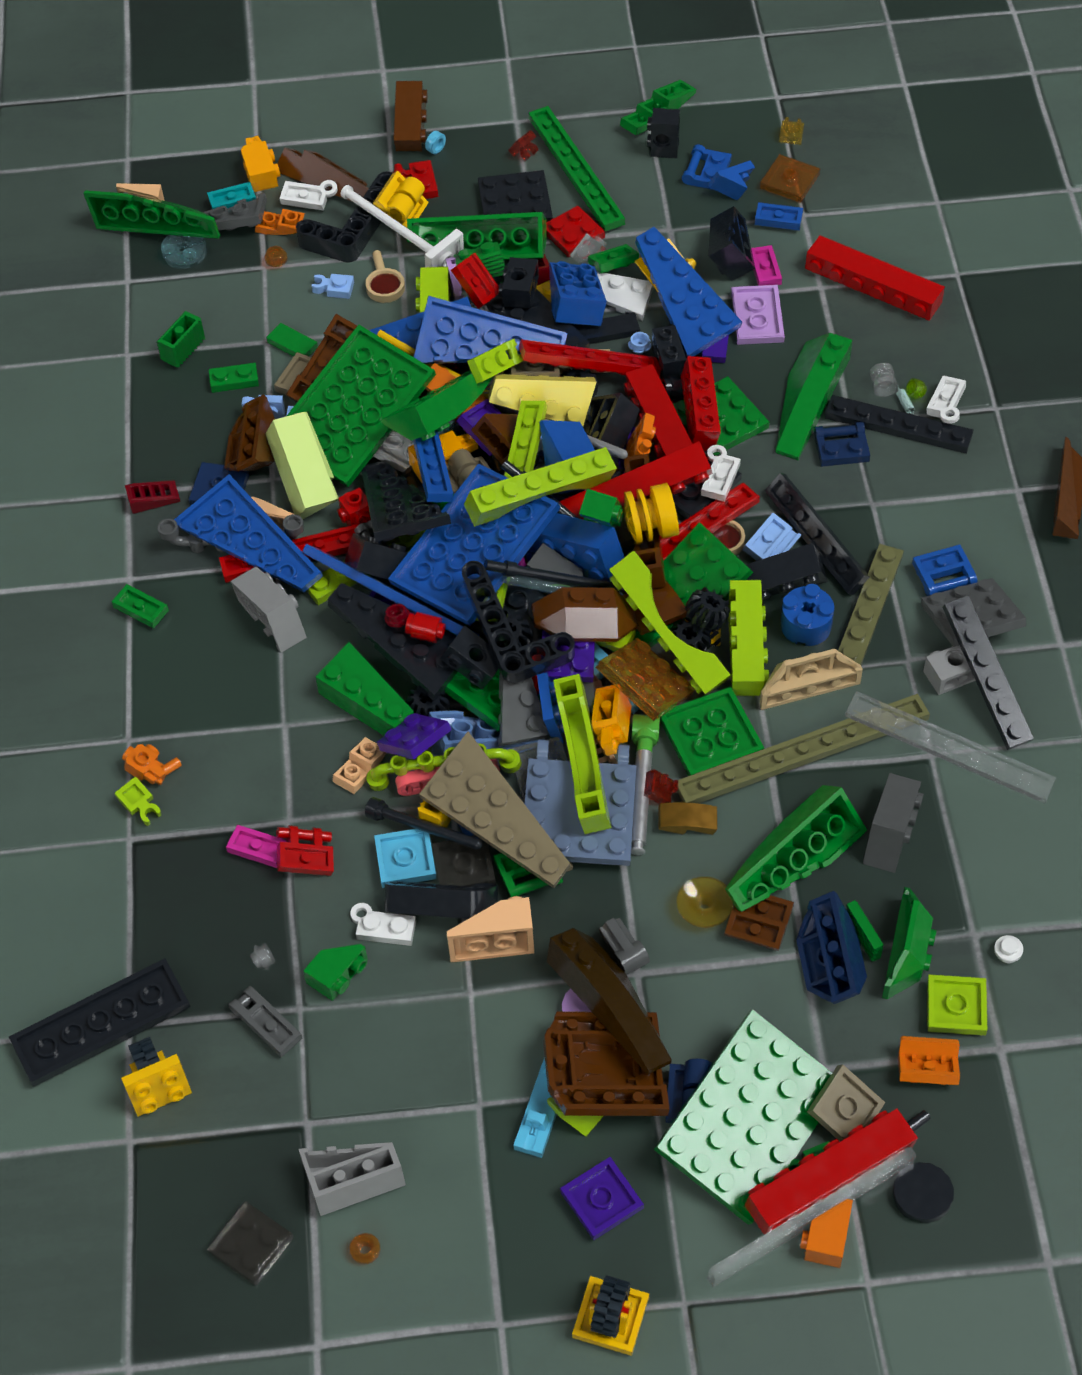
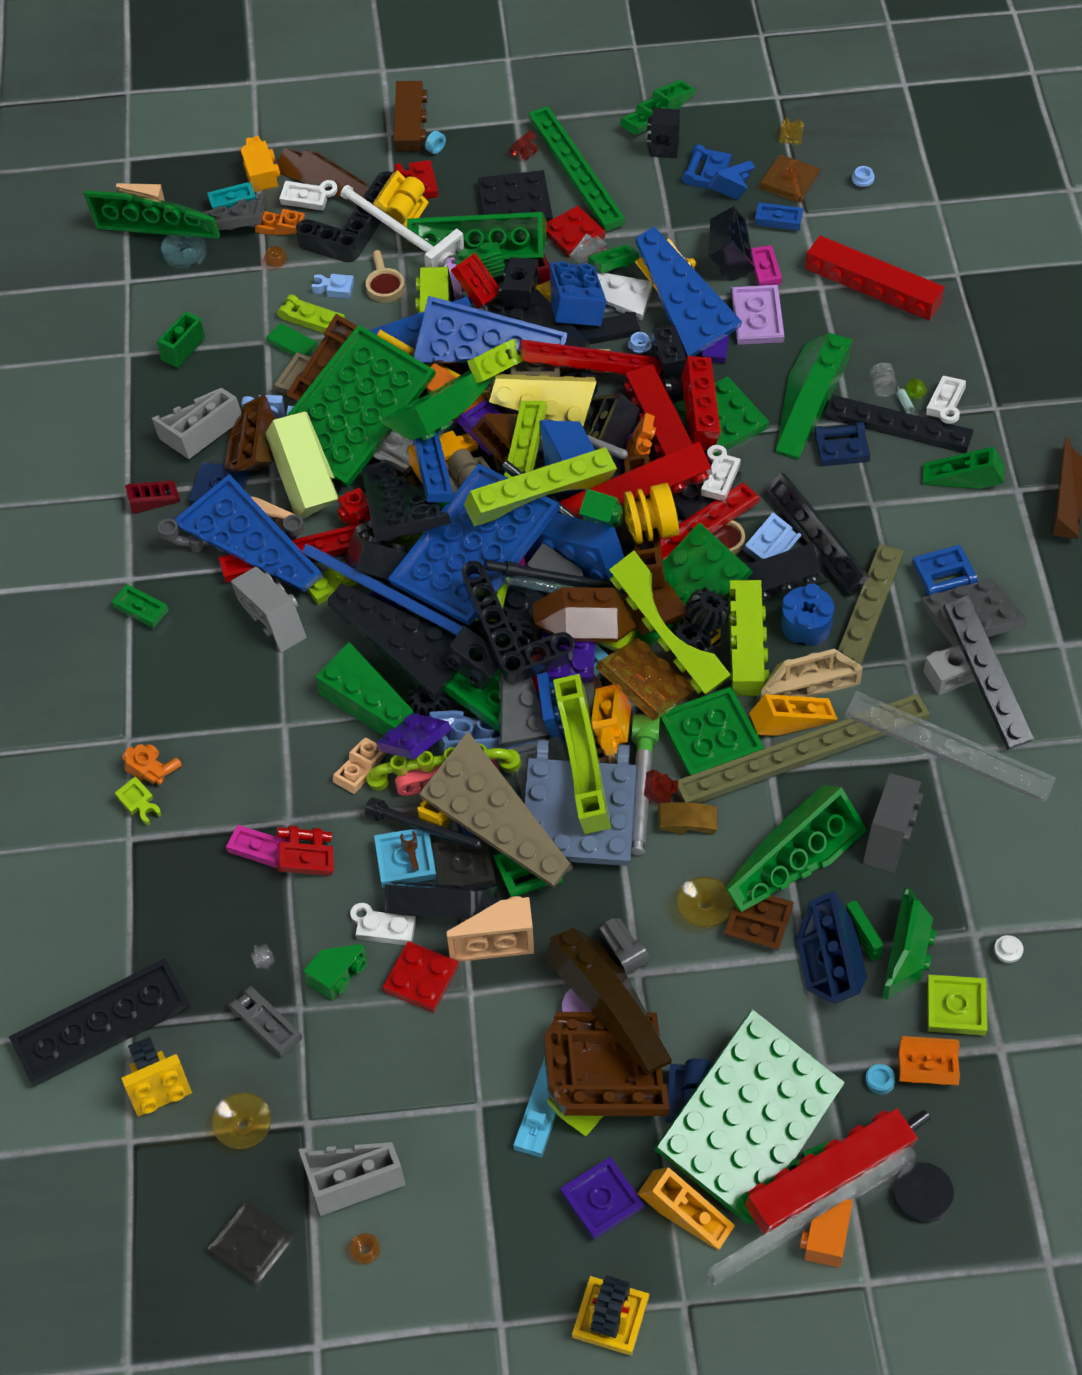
(199, 424): none -> light grey wedge
(233, 377): green plate -> none
(237, 1109): none -> clear yellow dish
(307, 314): none -> lime plate
(396, 615): dark red plate -> none
(410, 847): none -> reddish brown hand
(420, 976): none -> red plate
(425, 627): red brick -> none
(685, 1207): none -> light orange slope
(789, 714): none -> light orange slope
(845, 1103): dark tan plate -> none
(863, 176): none -> light blue plate
(880, 1079): none -> medium azure tile
(967, 470): none -> green slope

